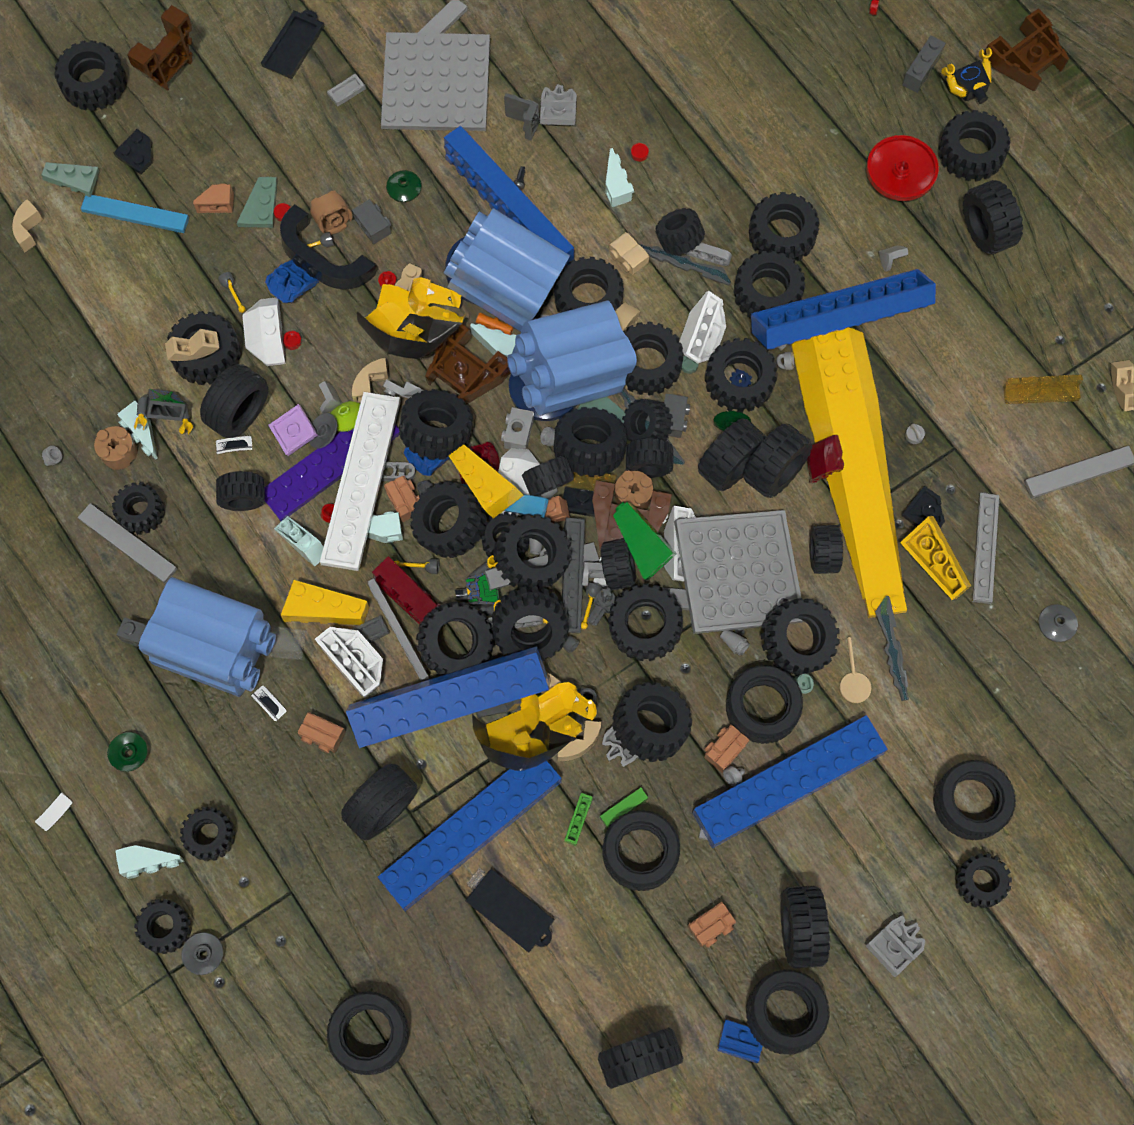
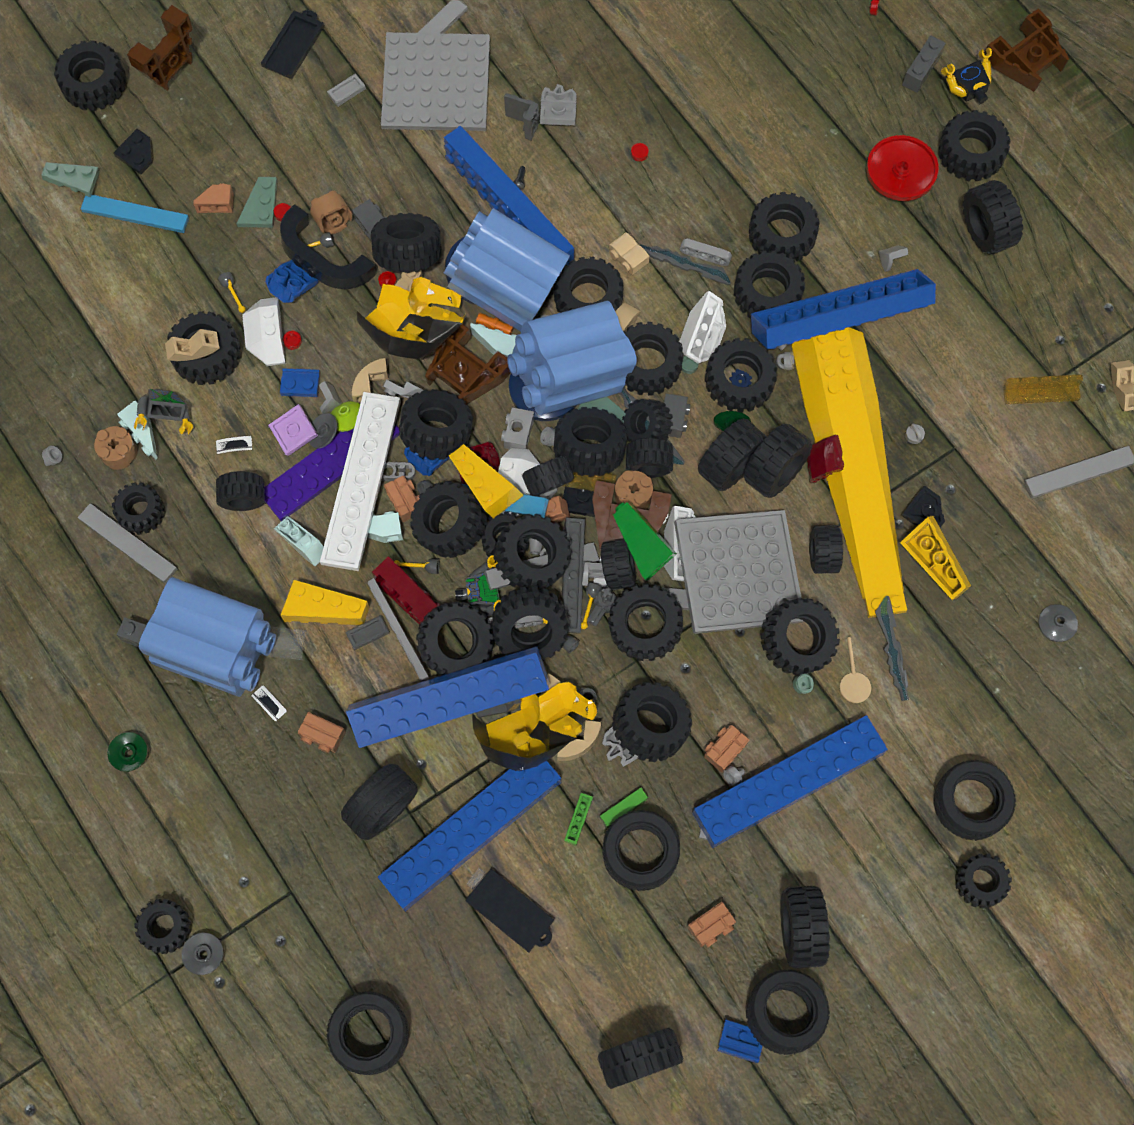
(25, 219): tan brick -> none
(54, 812): white sticker -> none
(140, 859): light aqua slope -> none
(196, 822): black tyre -> none
(234, 401): black tyre -> none
(300, 382): none -> blue plate
(326, 512): red tile -> none
(352, 657): white wedge -> none
(403, 192): dark green dish -> none
(406, 242): none -> black tyre
(617, 187): light aqua slope -> none
(680, 231): black tyre -> none
(735, 642): light grey cone -> none
(773, 678): black tyre -> none
(896, 945): light grey plate -> none
(985, 548): light grey tile -> none

